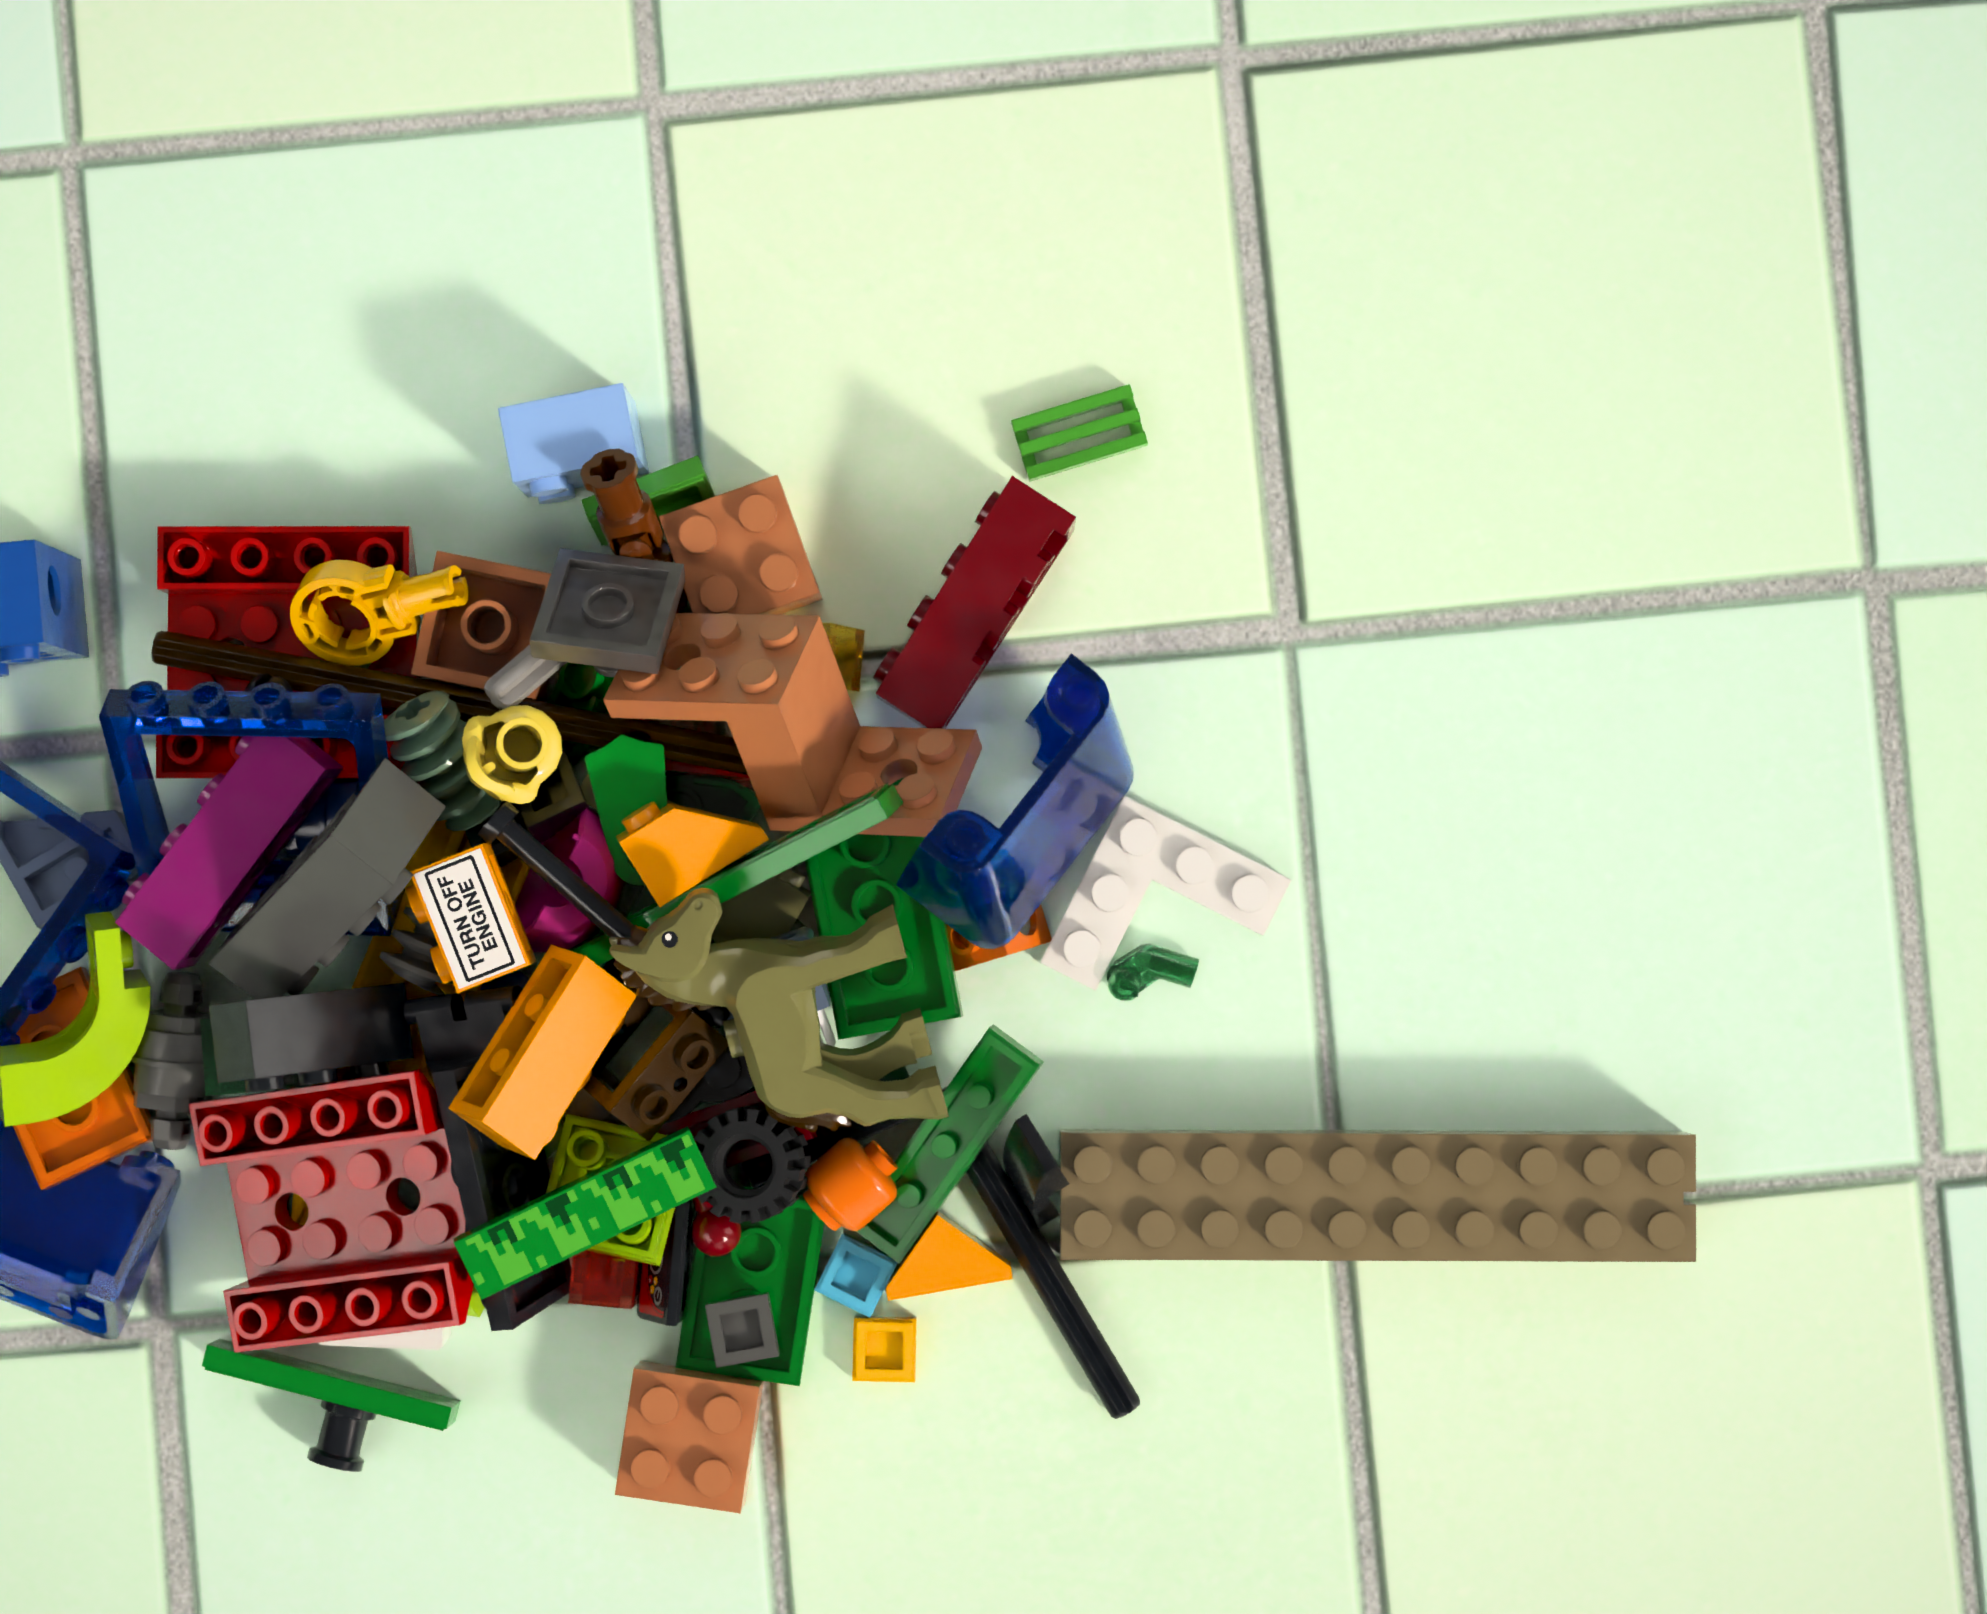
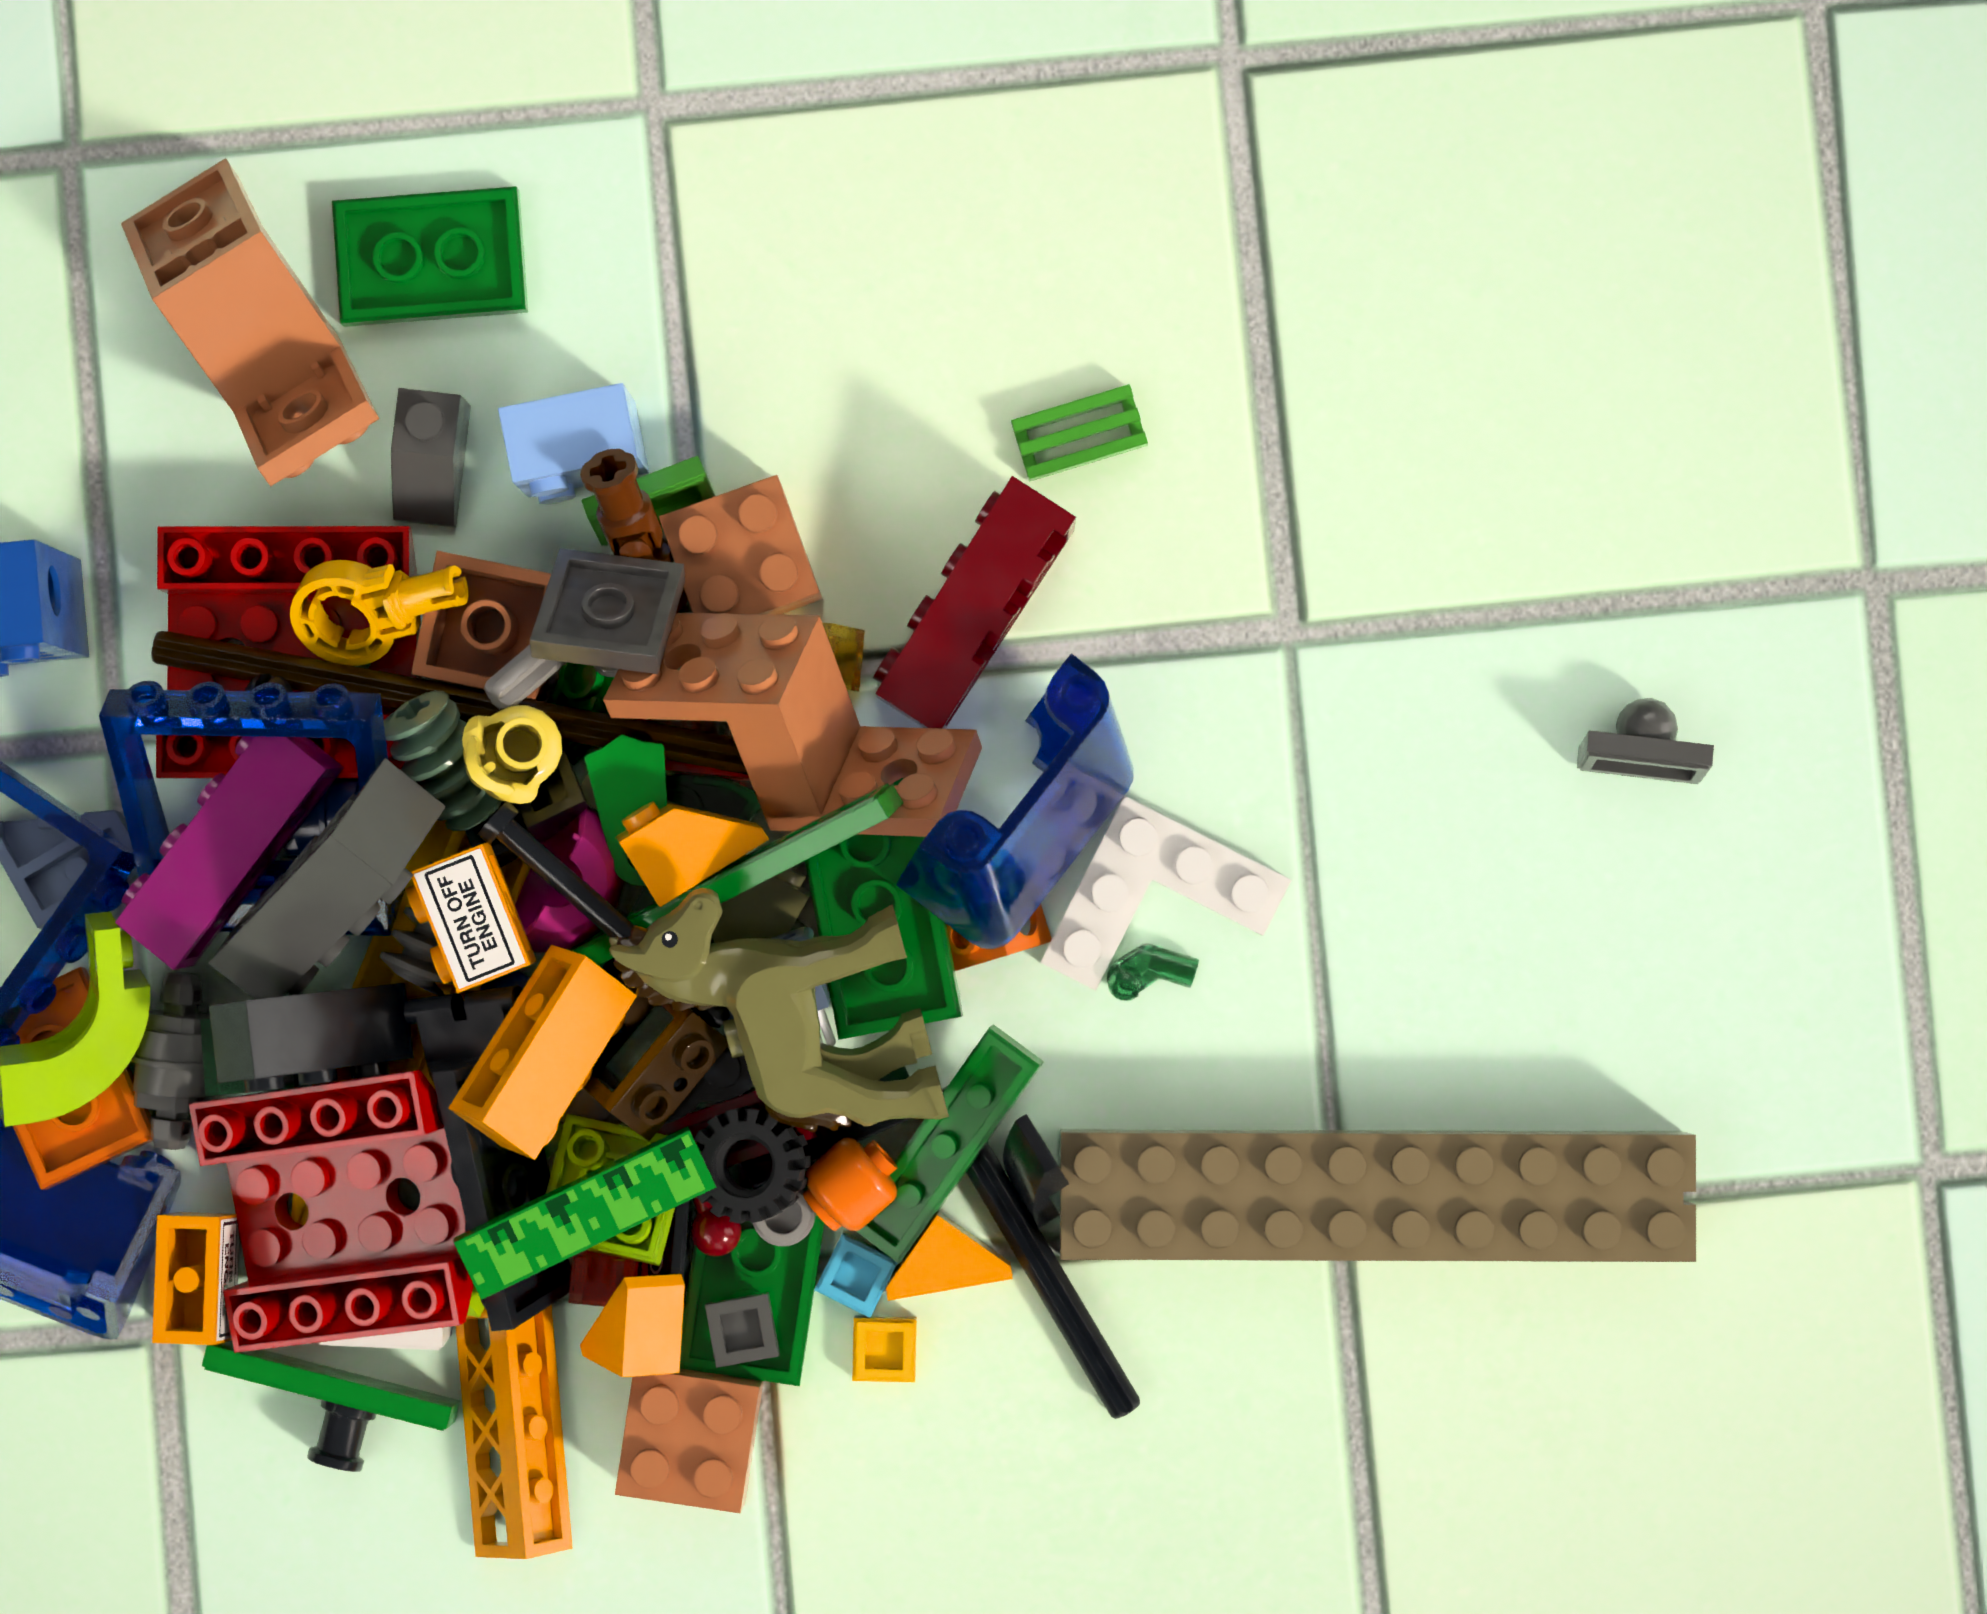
(192, 1269): none -> light orange brick
(249, 323): none -> nougat bracket
(428, 456): none -> dark grey slope
(429, 256): none -> green tile
(523, 1432): none -> light orange fence
(639, 1327): none -> light orange slope
(788, 1226): none -> light grey tile
(1645, 747): none -> dark grey tile

